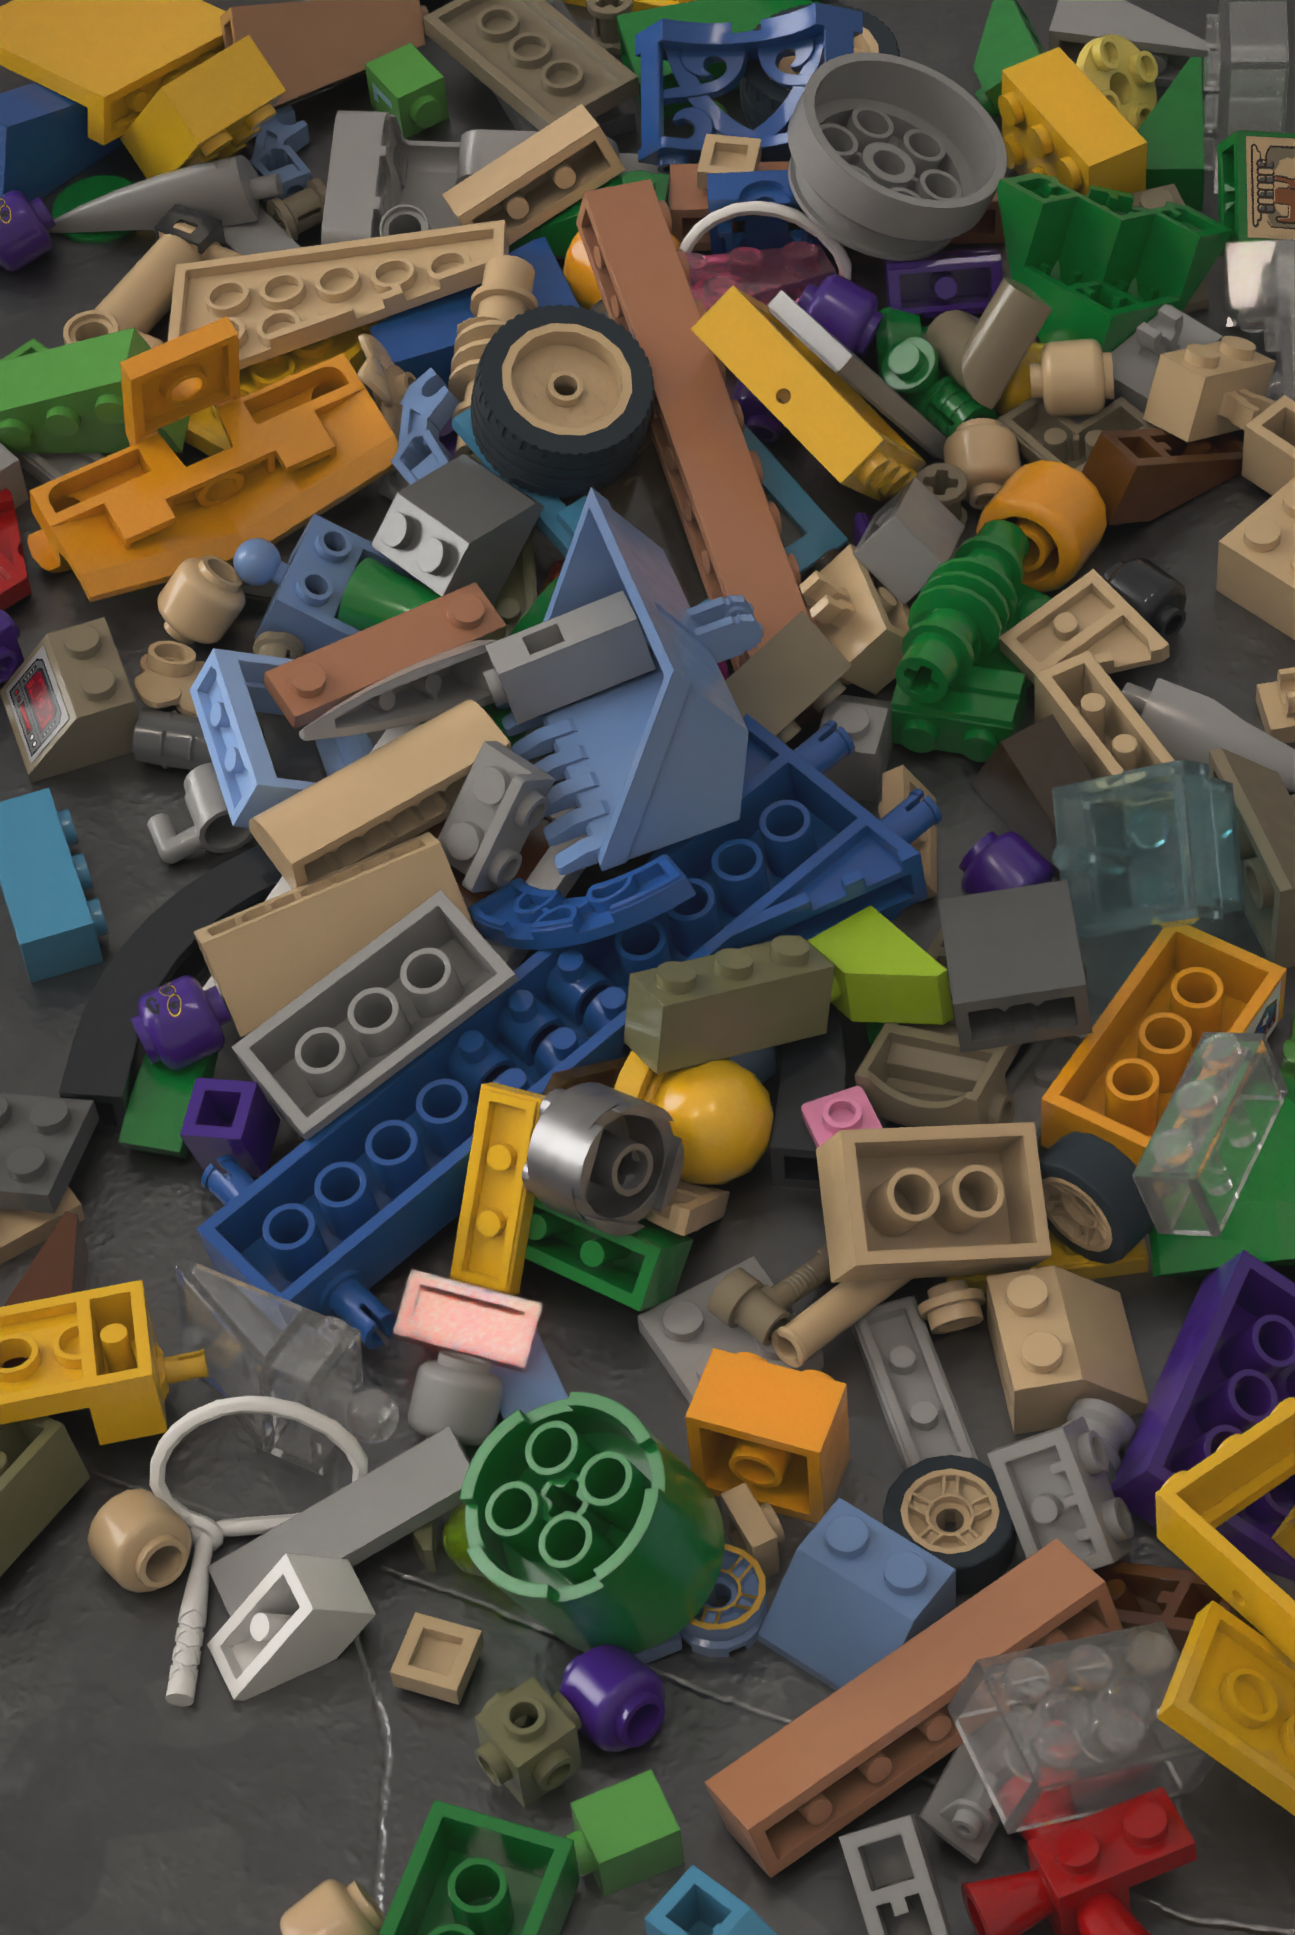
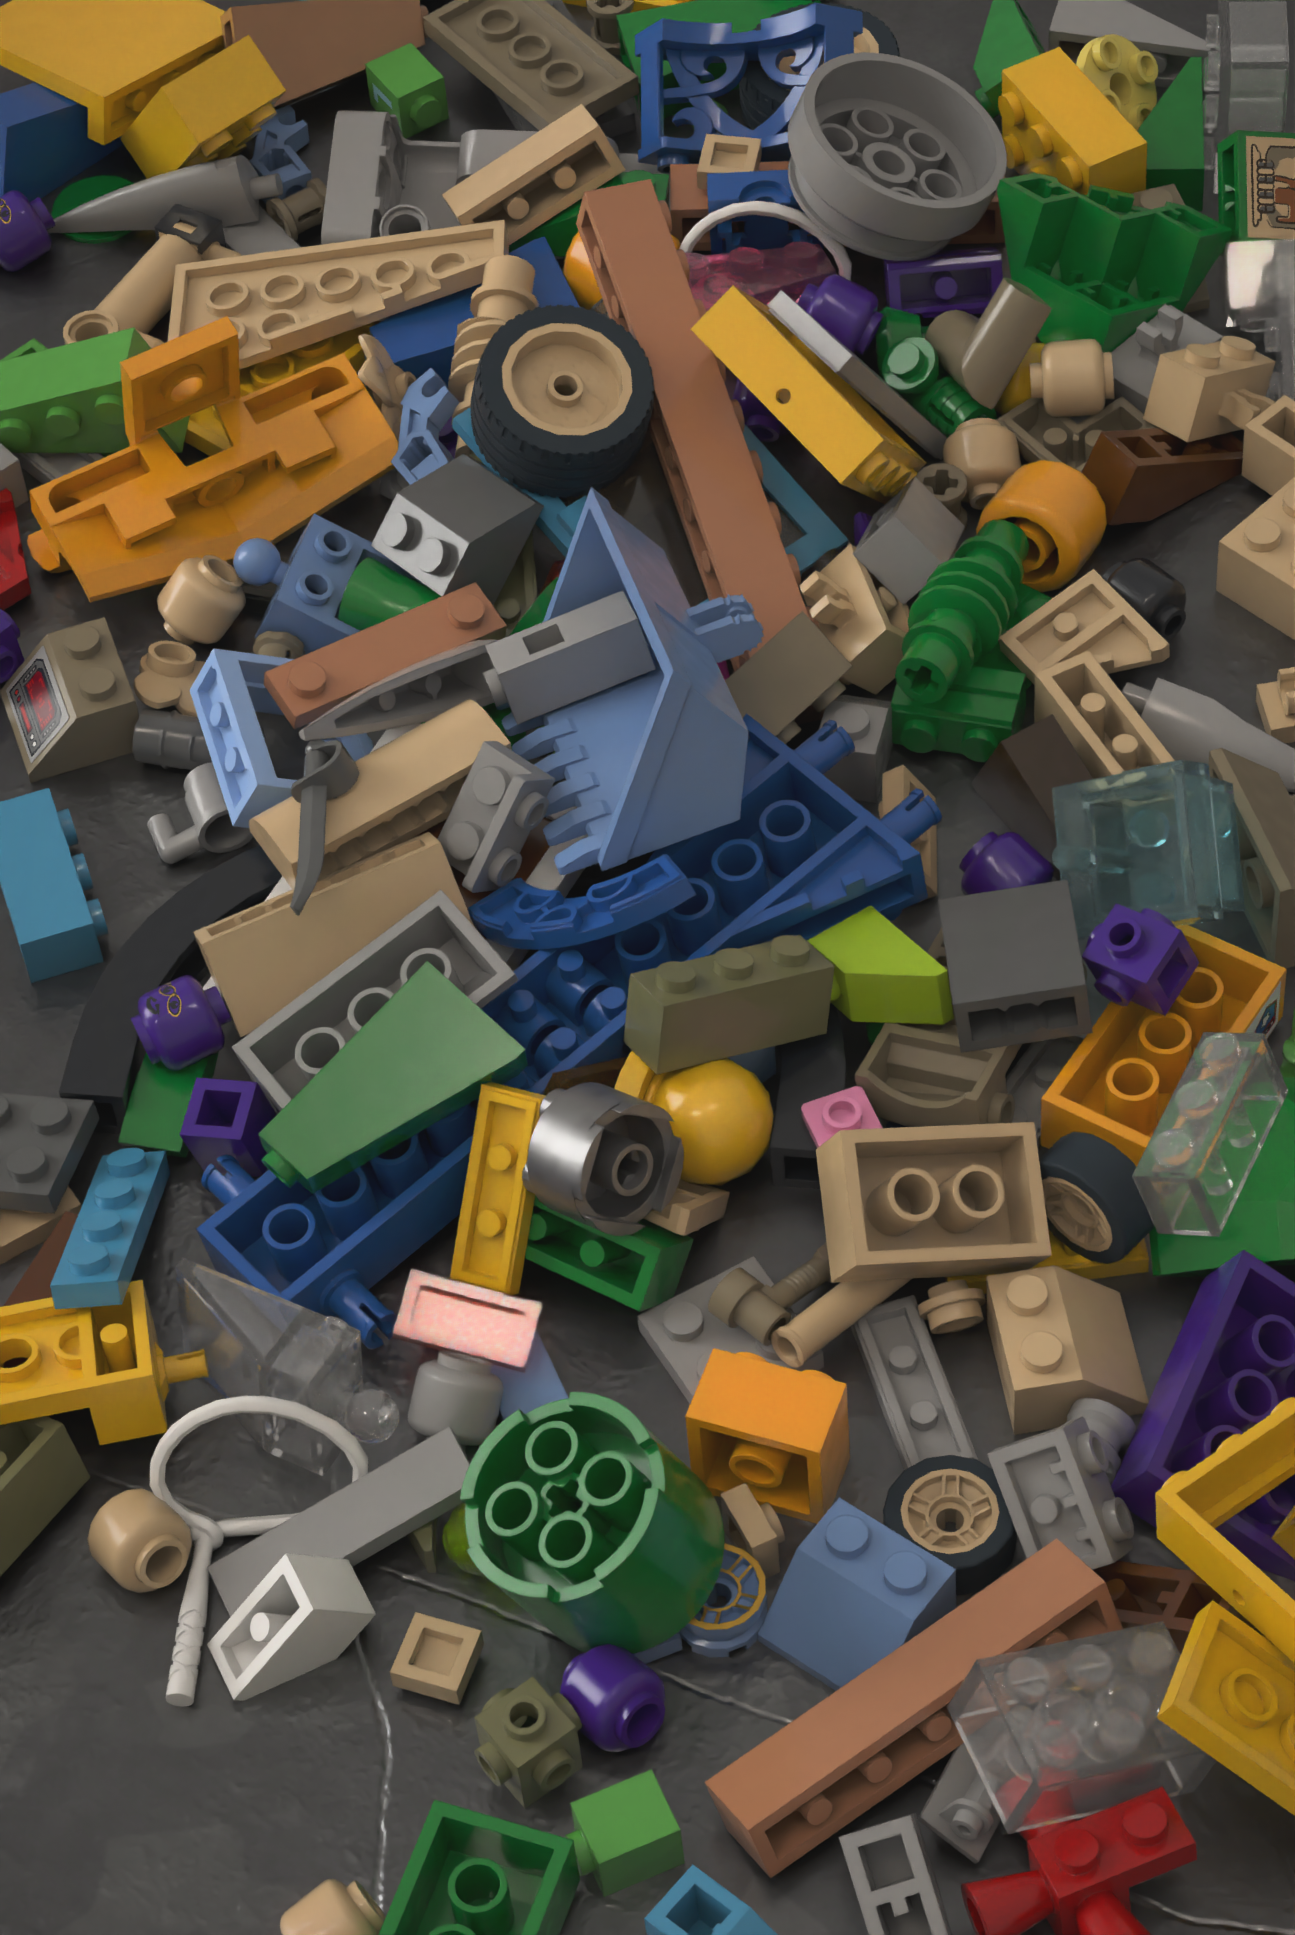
(110, 1229): none -> dark azure plate
(327, 775): none -> dark grey sword
(390, 1081): none -> green slope
(1139, 959): none -> dark purple brick

